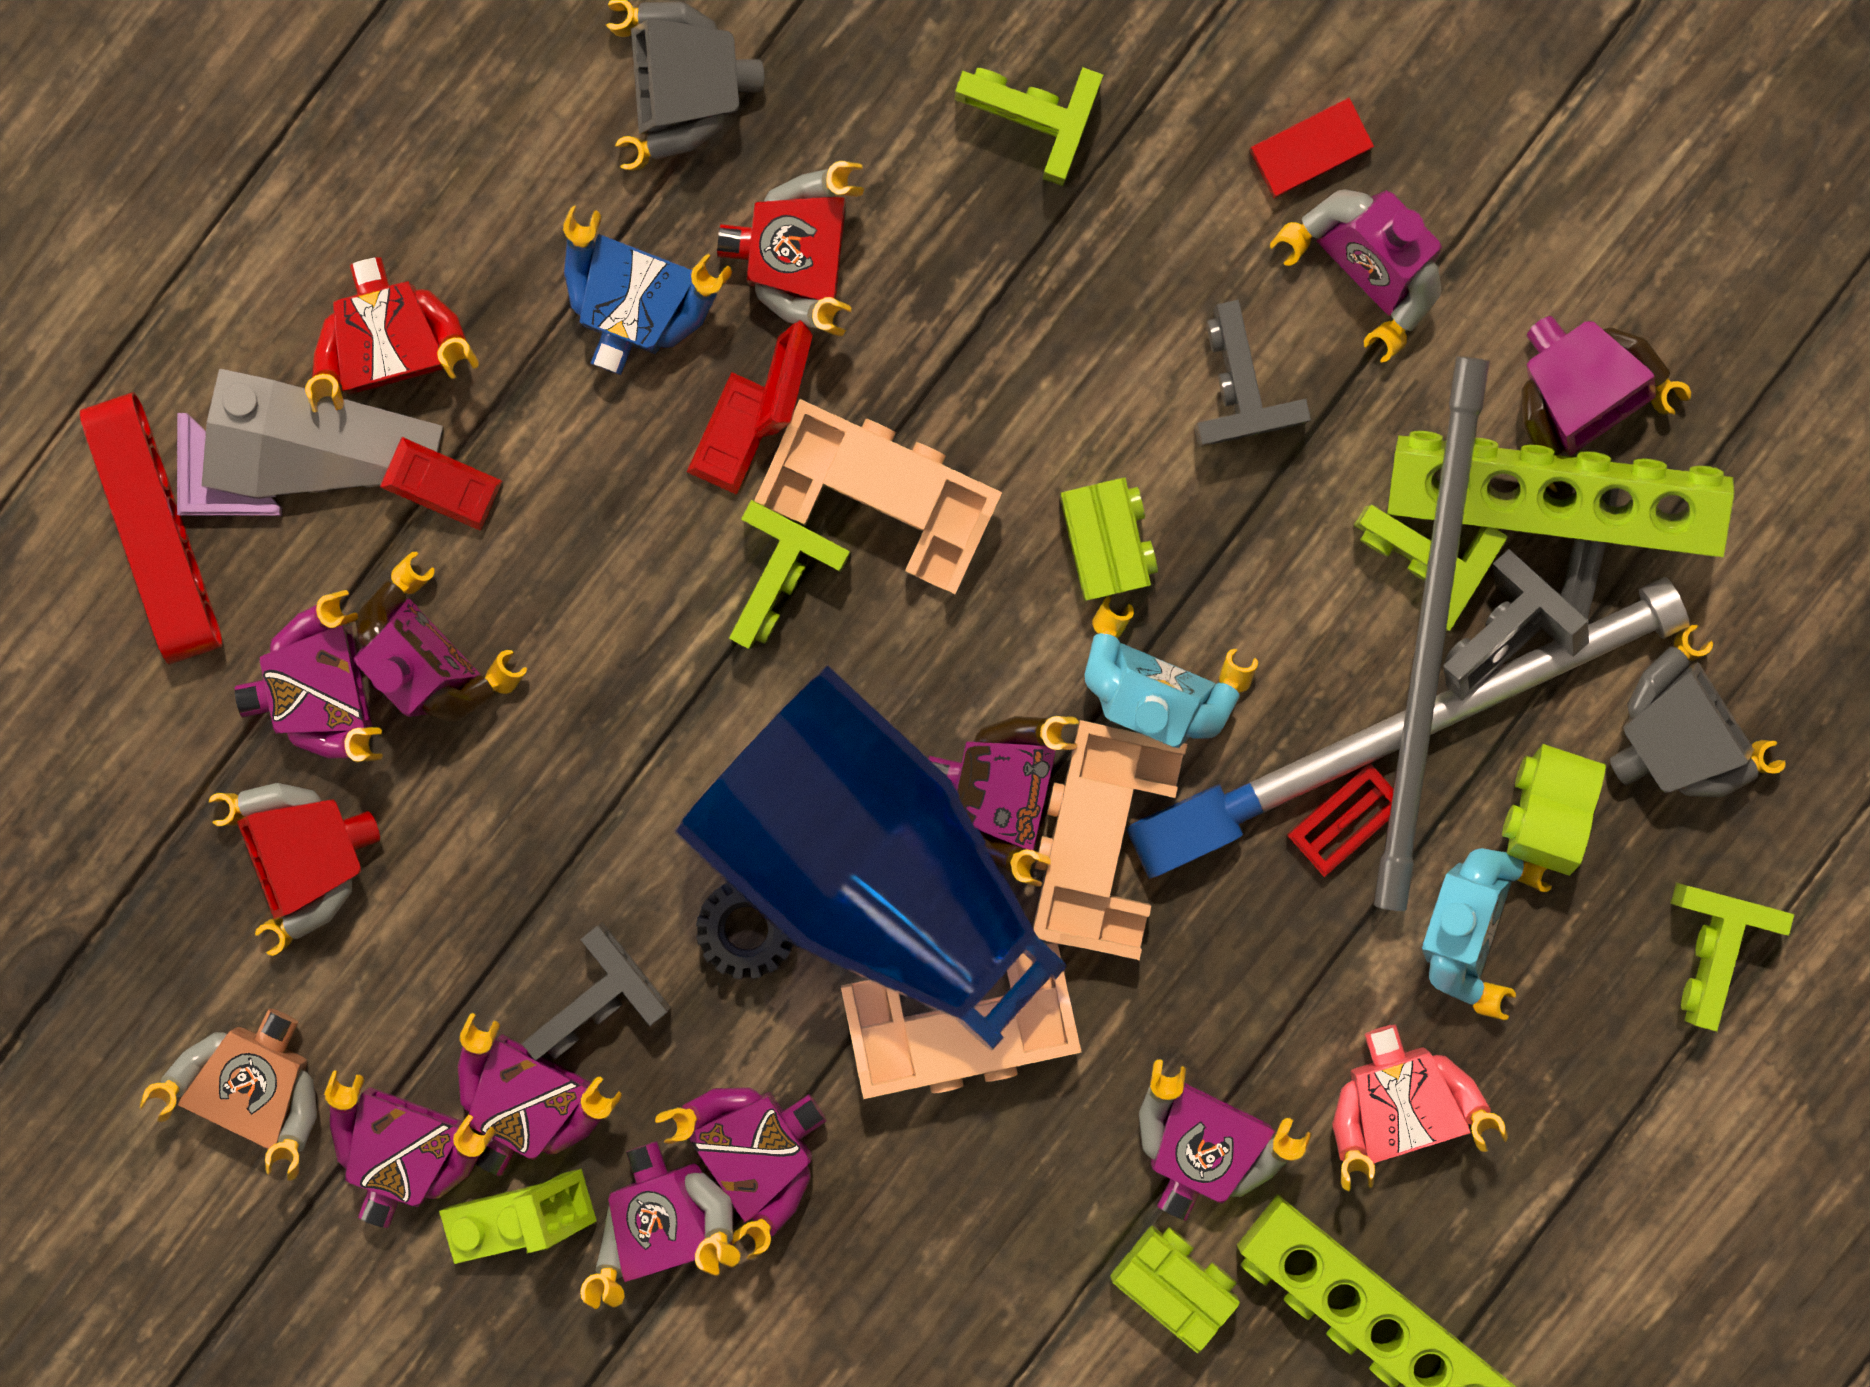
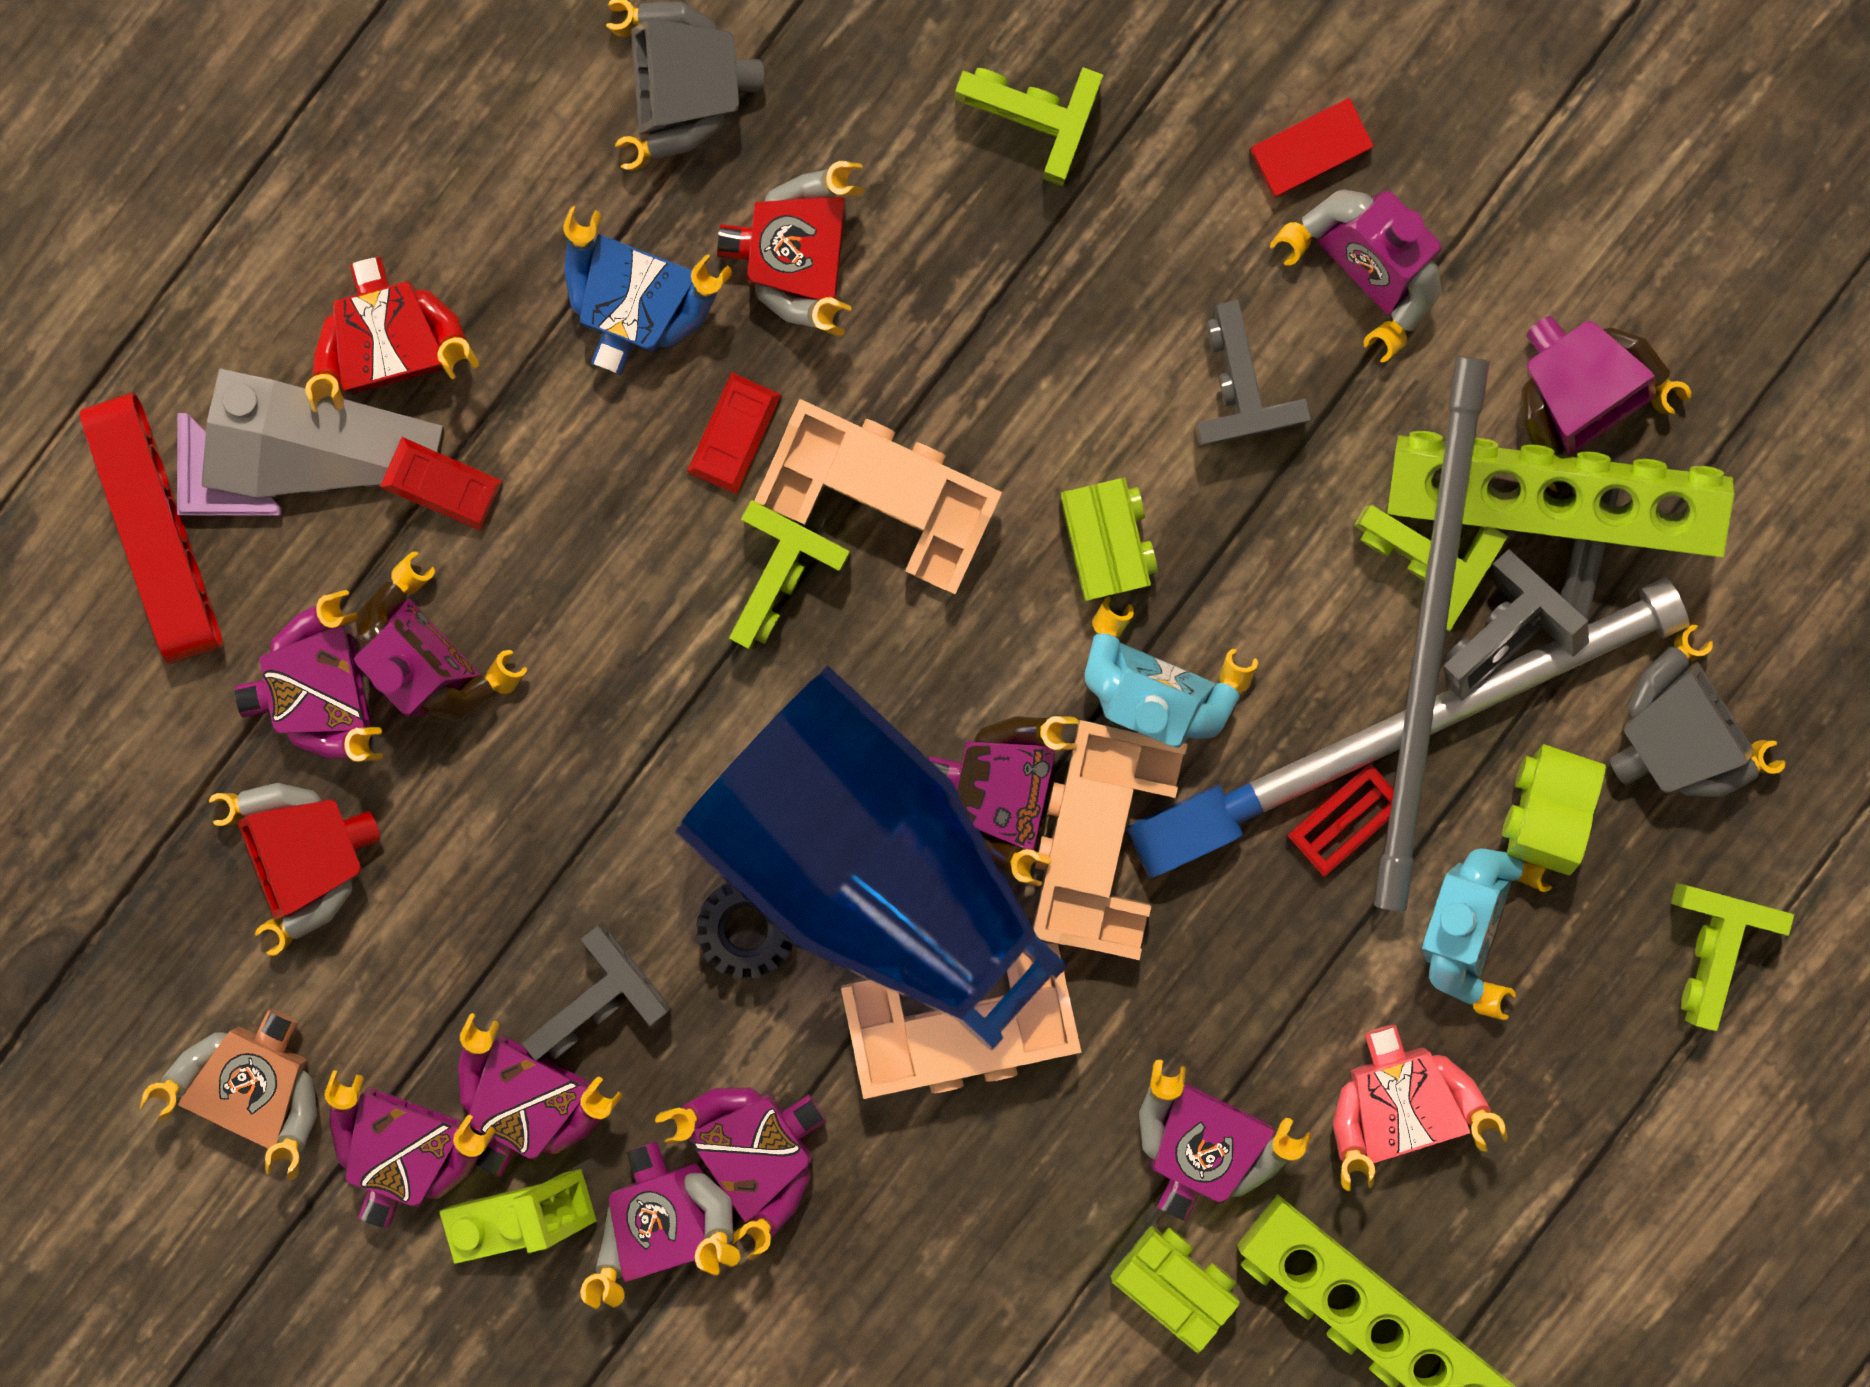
(783, 380): red tile -> none

